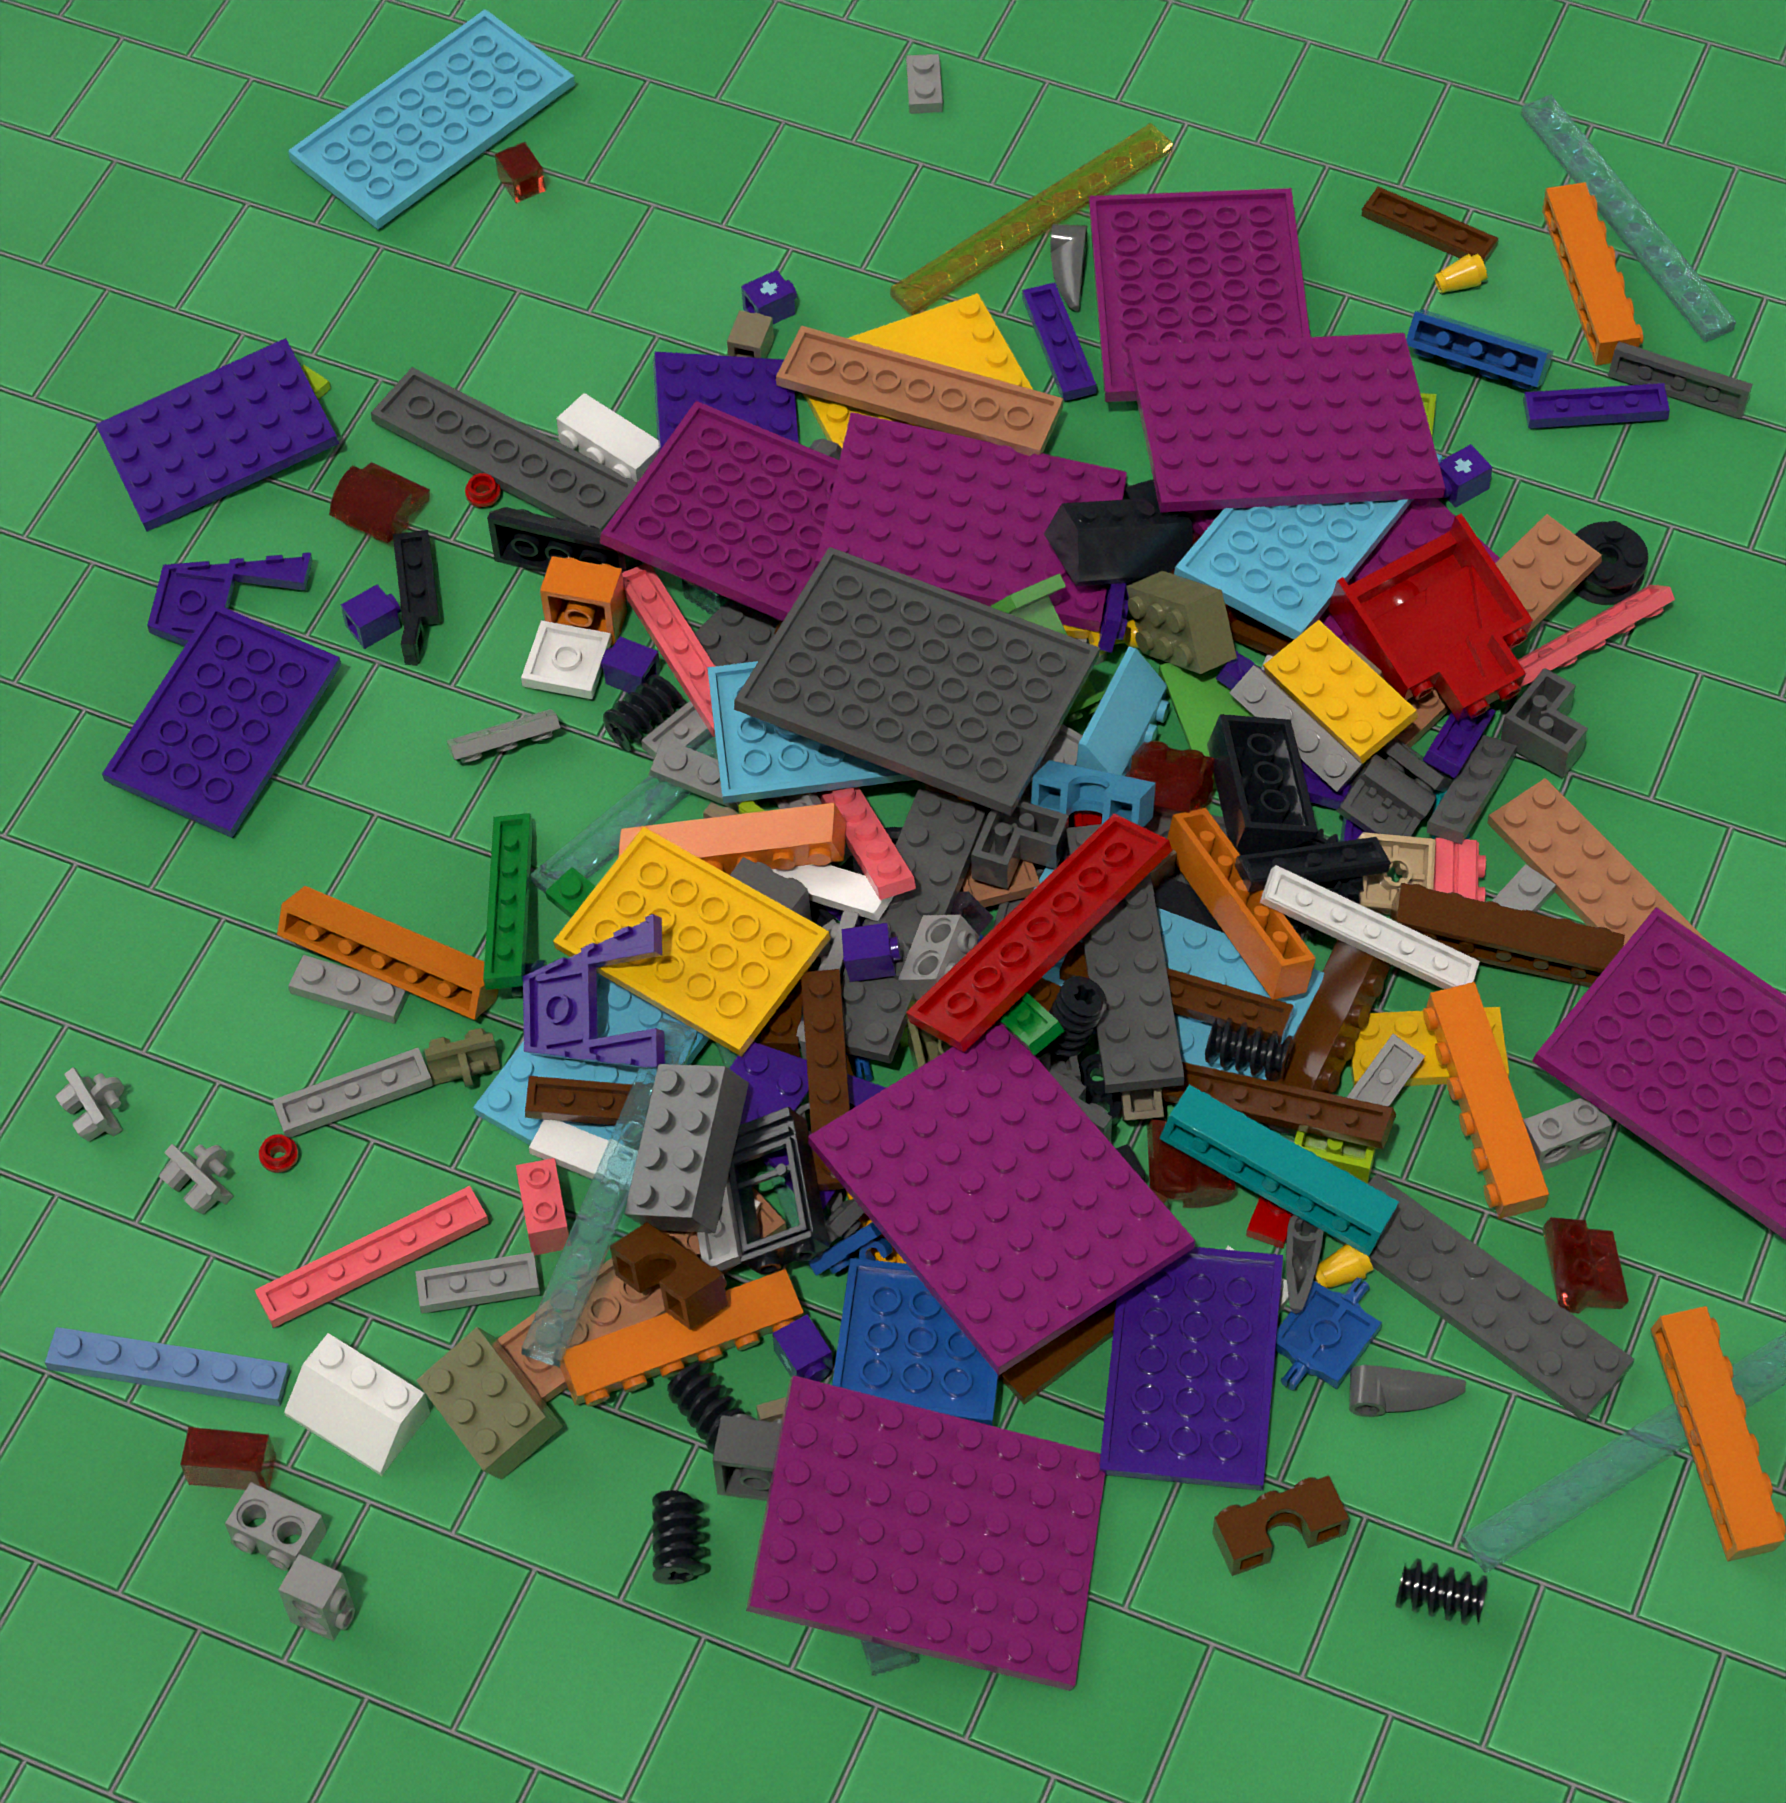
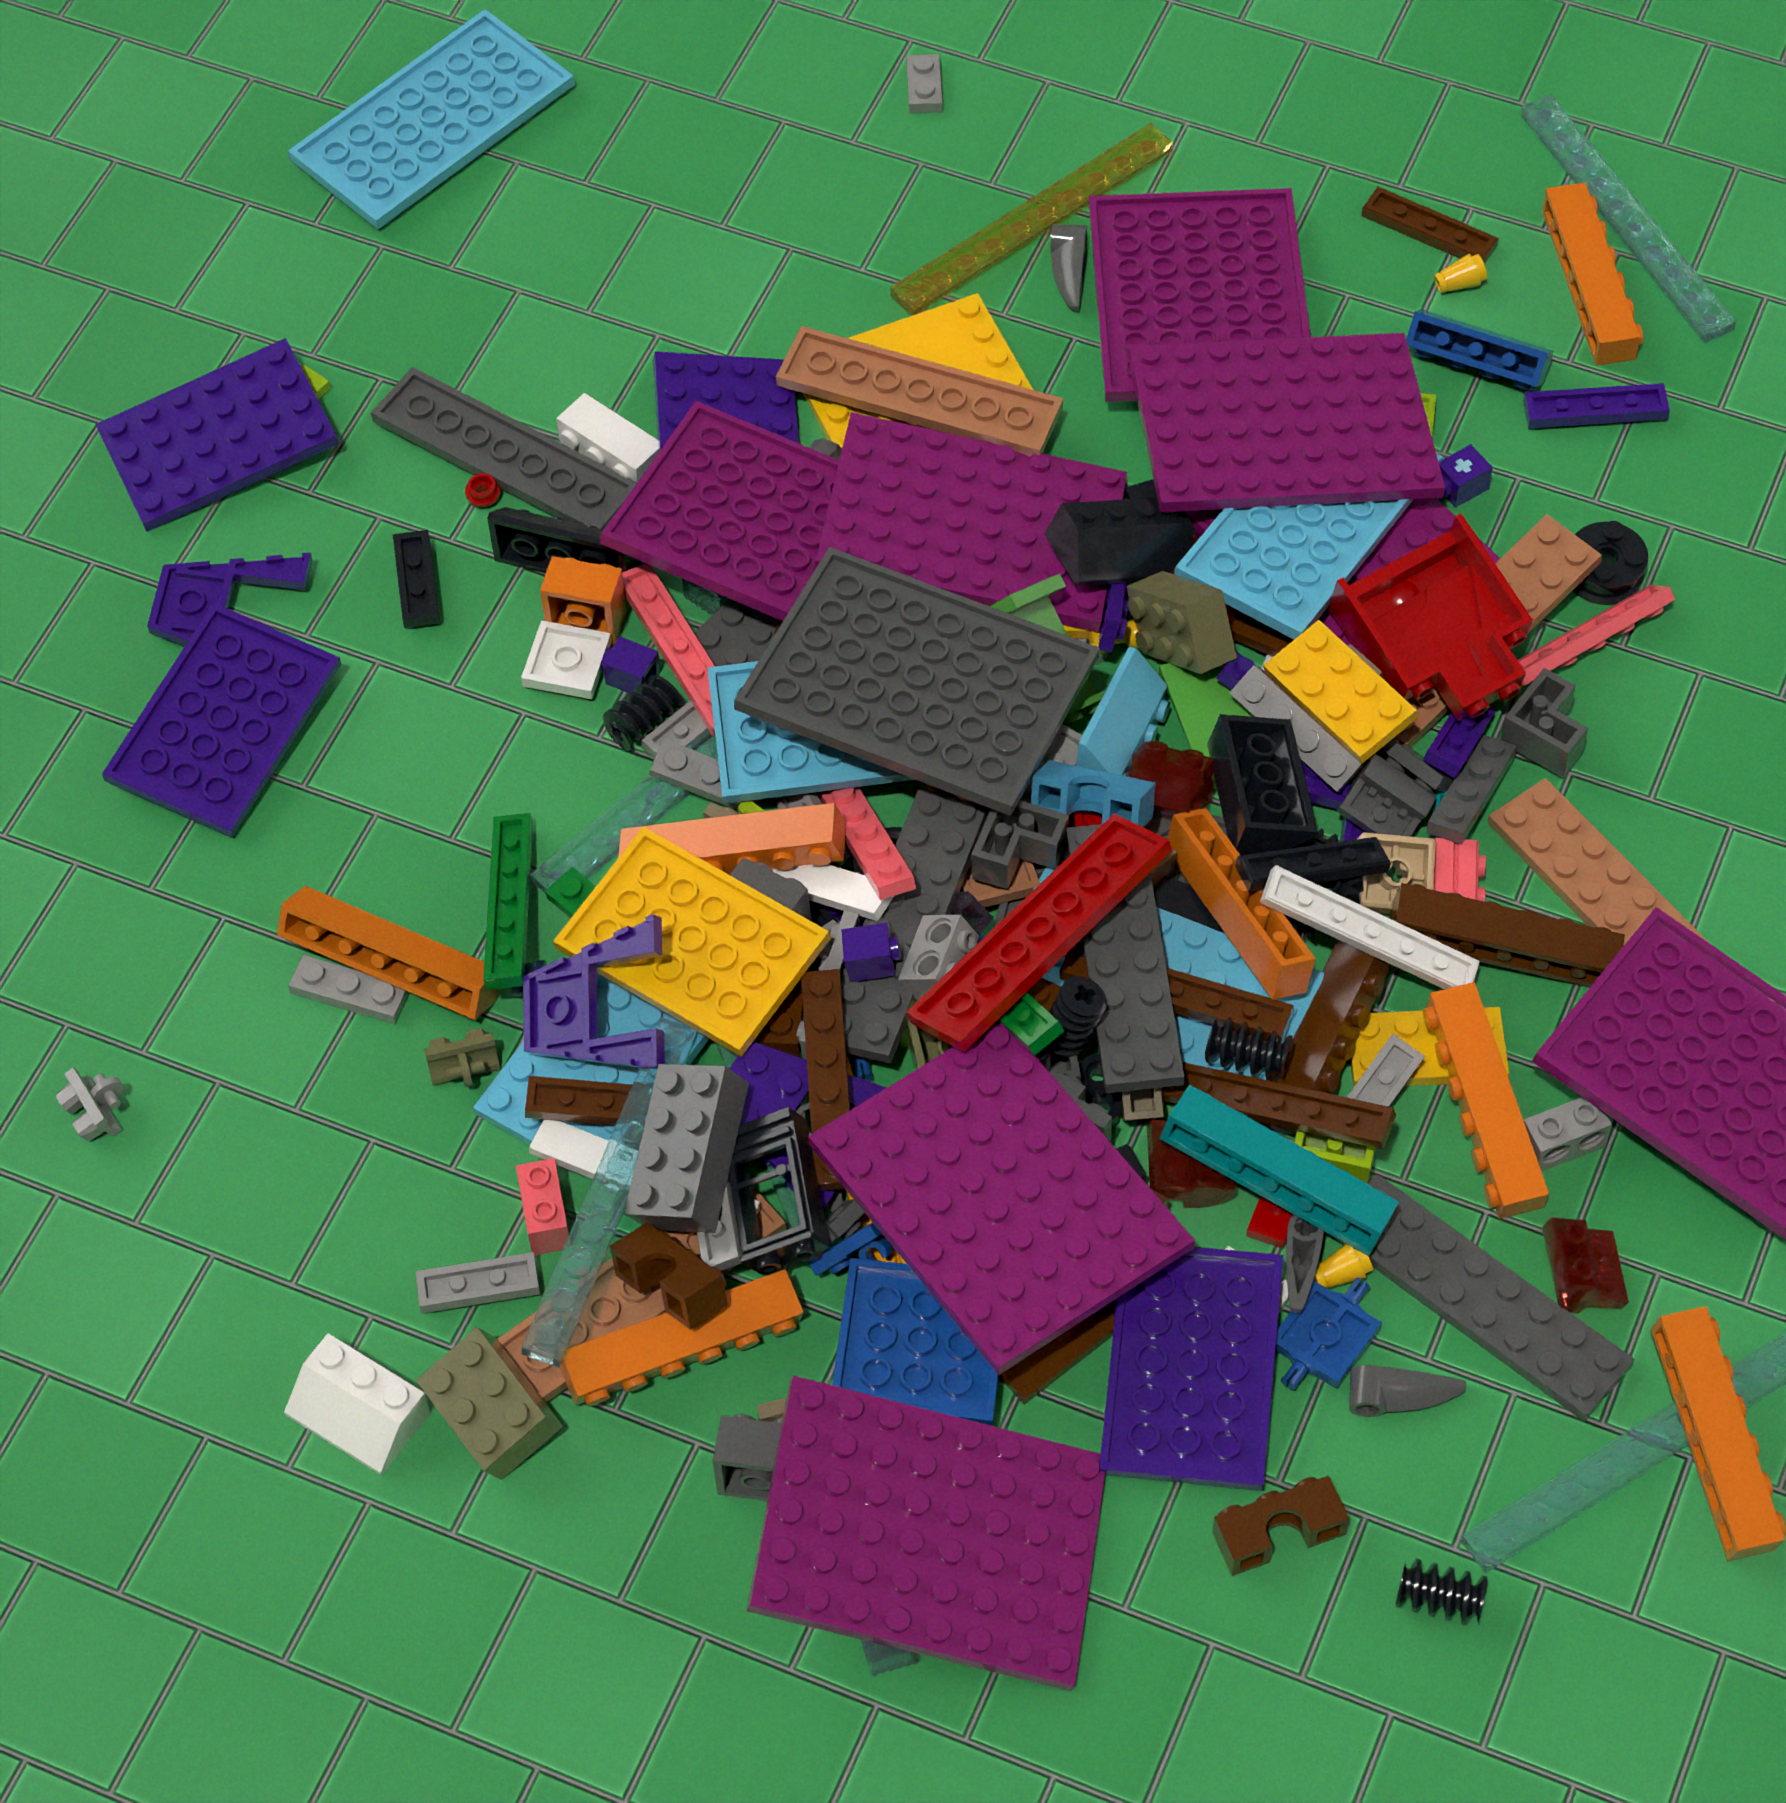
(168, 1366): medium blue plate -> none
(207, 1188): light grey hips -> none
(227, 1458): clear red brick -> none
(276, 1144): red plate -> none
(281, 1520): light grey brick -> none
(317, 1598): light grey brick -> none
(352, 1092): light grey plate -> none
(371, 616): dark purple brick -> none
(371, 1256): coral plate -> none
(377, 501): clear red brick -> none
(412, 640): black tile -> none
(503, 736): light grey plate -> none
(520, 172): clear red brick -> none
(677, 1537): black piece -> none
(702, 1400): black piece -> none
(751, 335): dark tan brick -> none
(770, 296): dark purple brick -> none
(803, 1350): dark purple brick -> none
(1059, 341): dark purple plate -> none
(1526, 890): light grey plate -> none
(1681, 380): dark grey plate -> none

